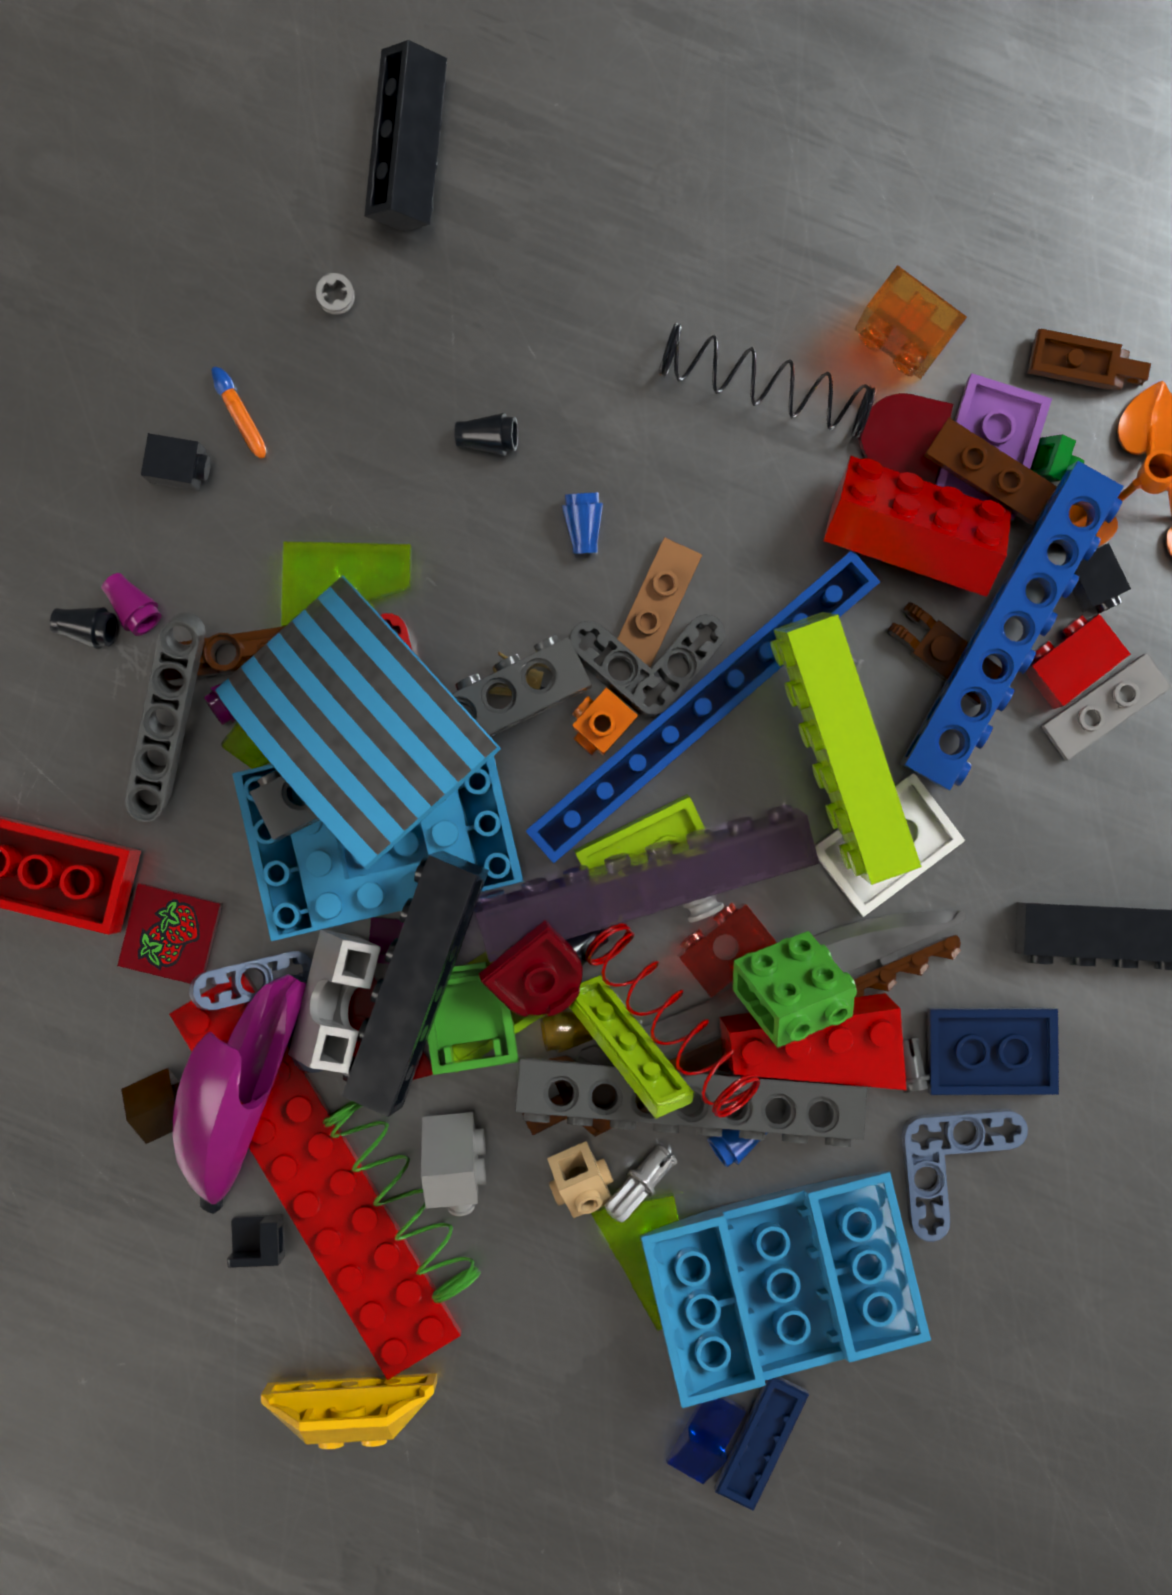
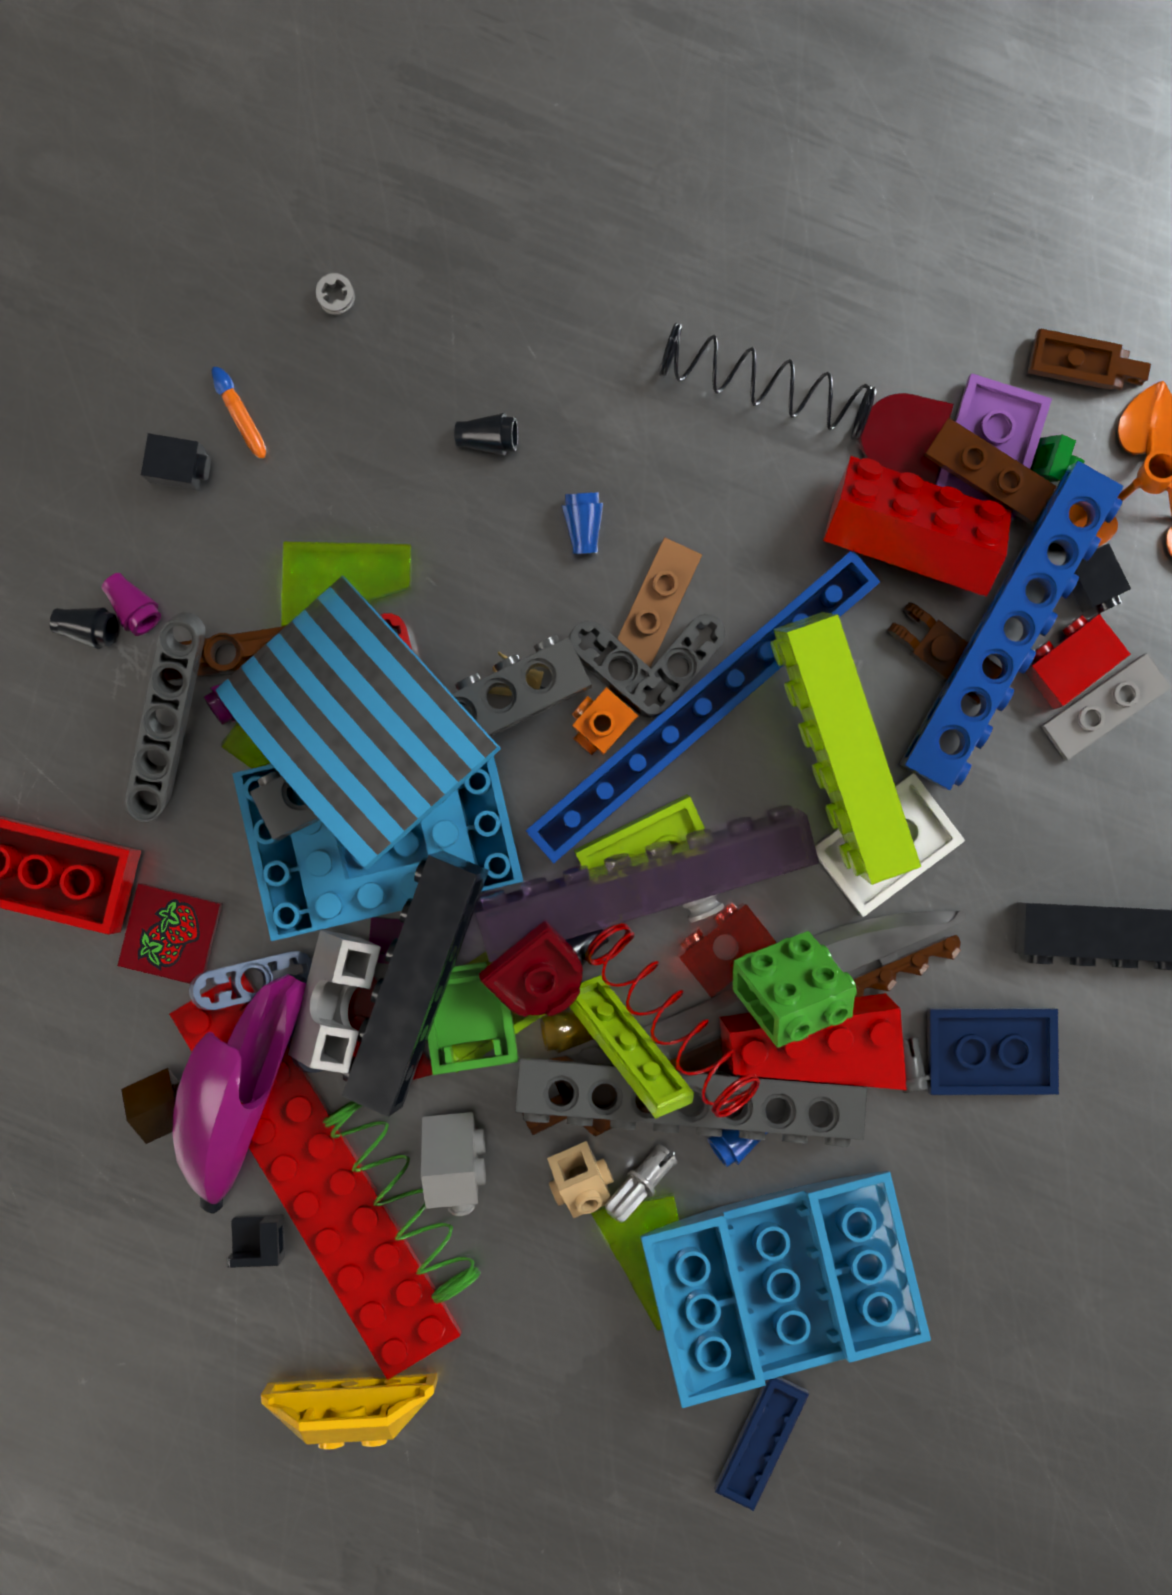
(406, 136): black brick -> none
(705, 1437): clear blue slope -> none
(908, 323): clear orange brick -> none
(934, 1156): sand blue beam -> none

